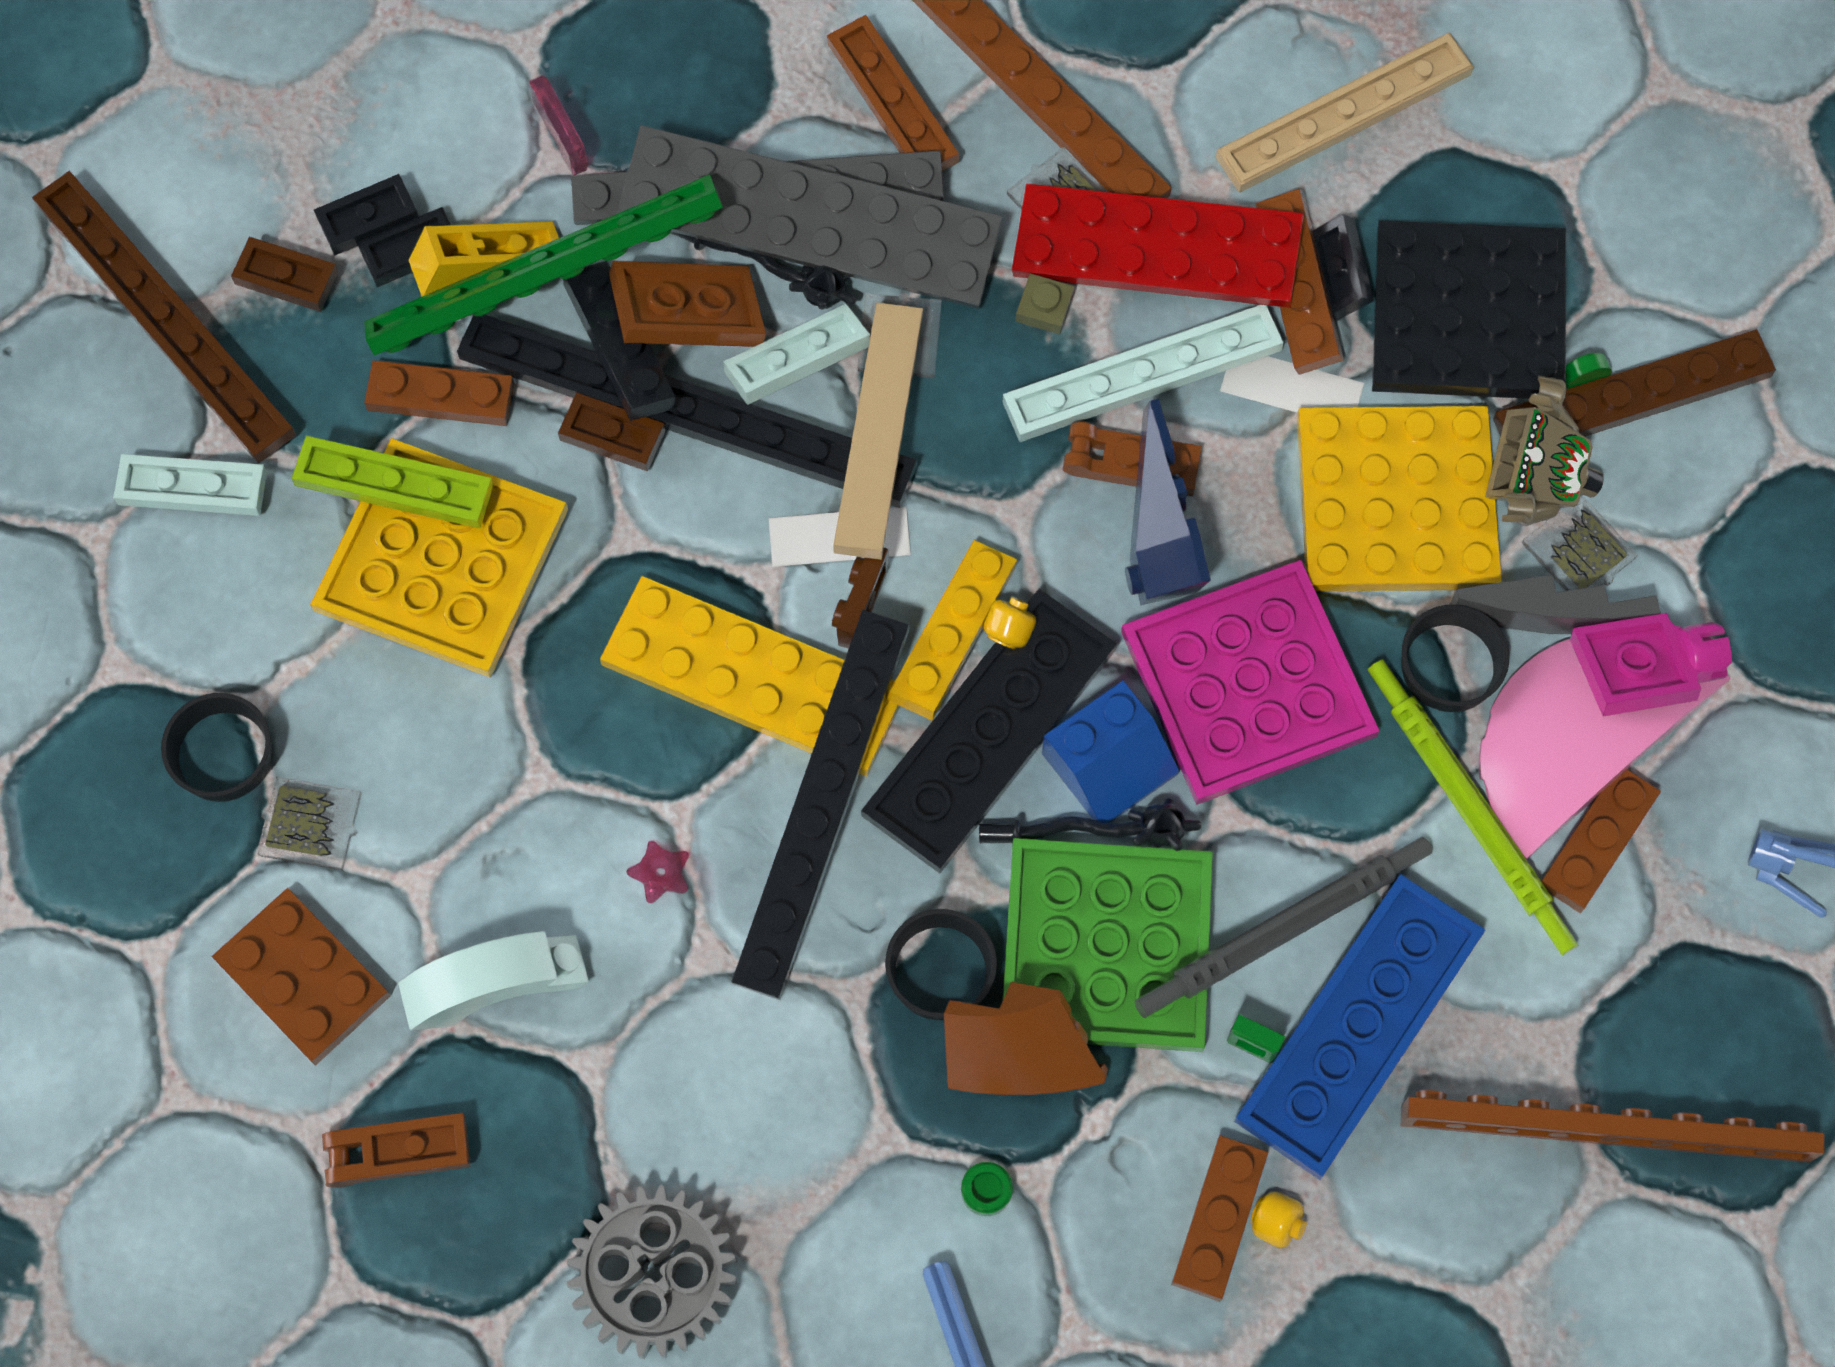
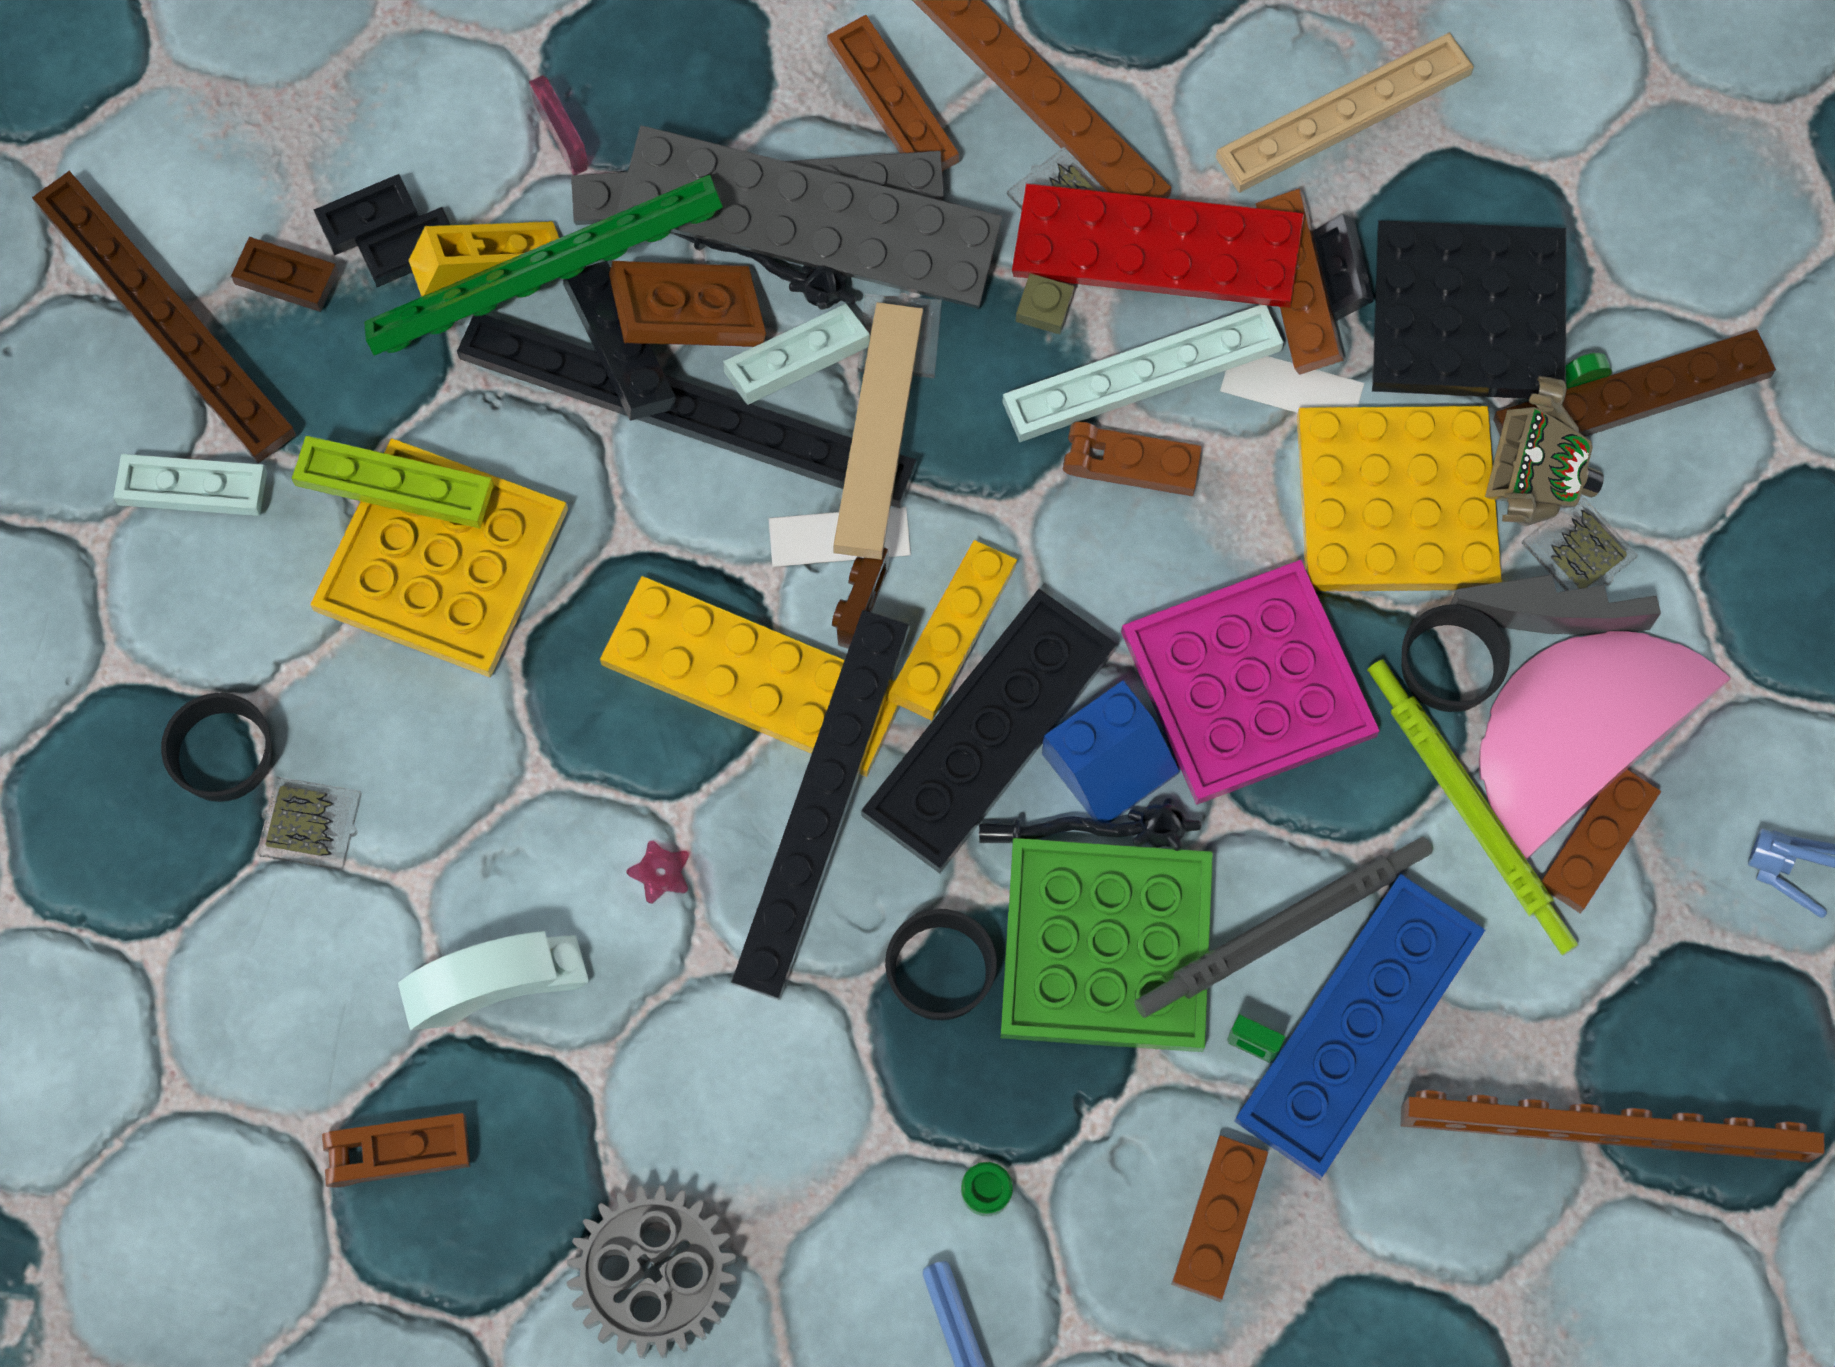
(301, 976): dark orange plate -> none
(439, 393): dark orange plate -> none
(610, 433): reddish brown plate -> none
(1009, 623): yellow piece -> none
(1020, 1048): dark orange slope -> none
(1165, 547): dark blue wedge -> none
(1278, 1219): yellow piece -> none
(1649, 661): dark pink plate -> none

